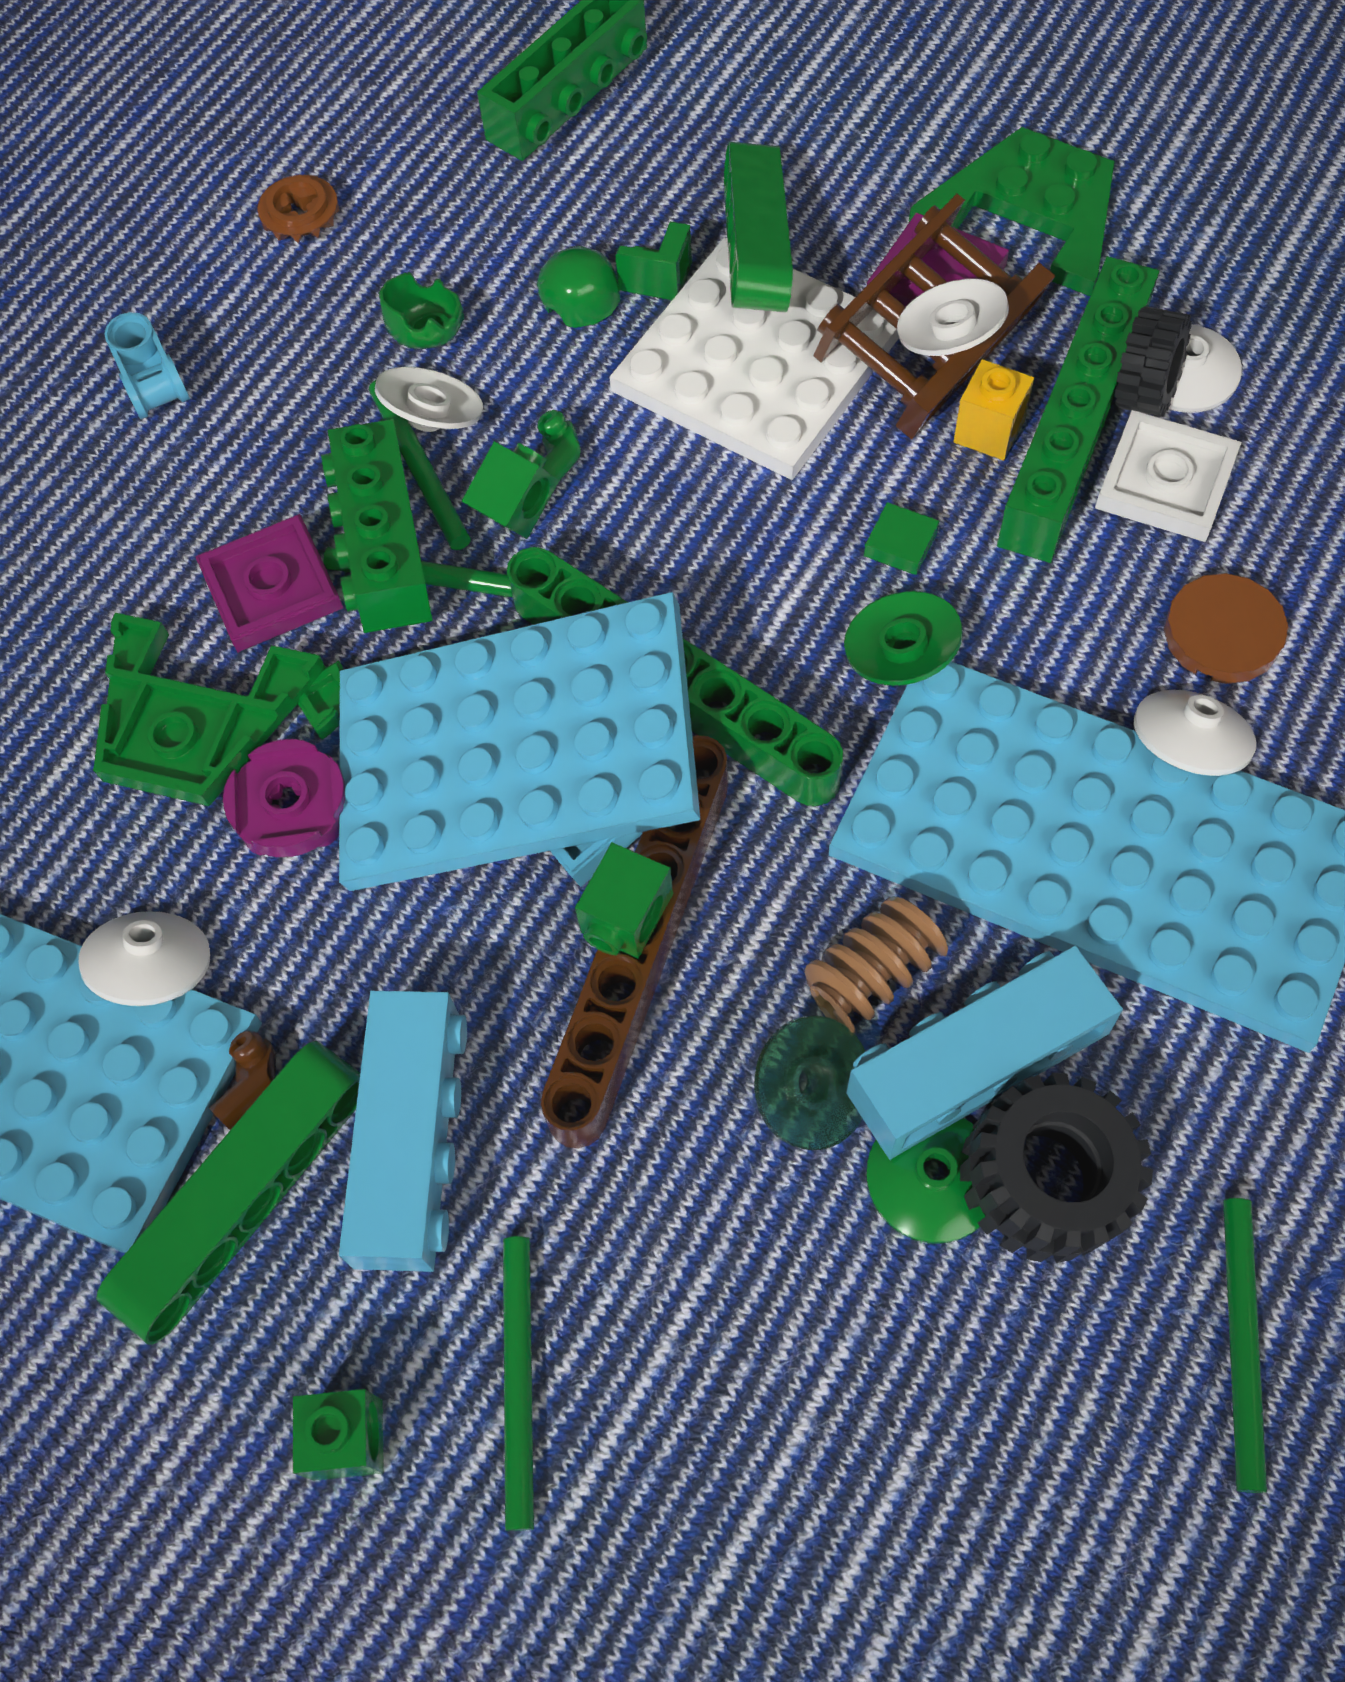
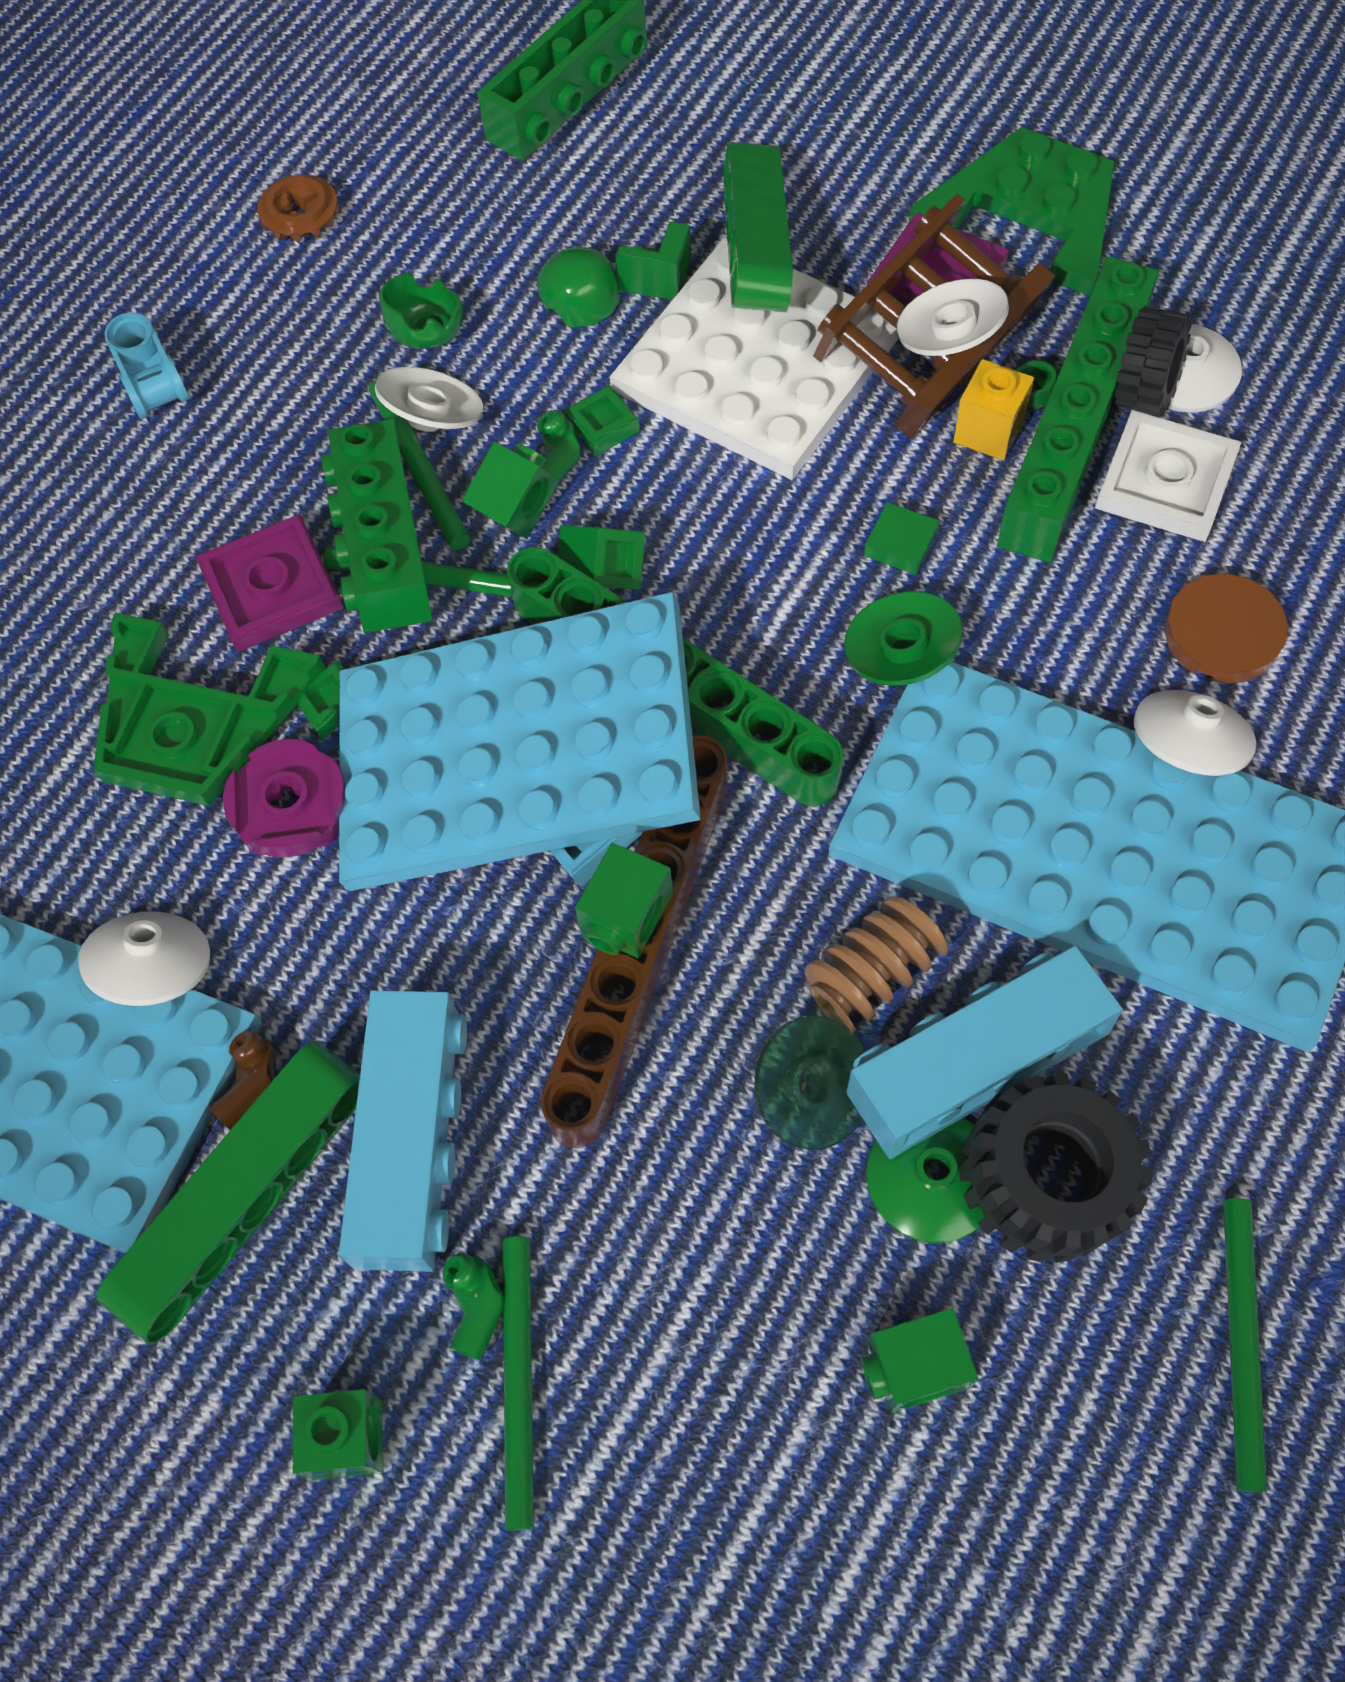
(479, 1300): none -> green arm
(602, 420): none -> green tile
(604, 554): none -> green panel
(918, 1361): none -> green brick
(1044, 381): none -> green hinge

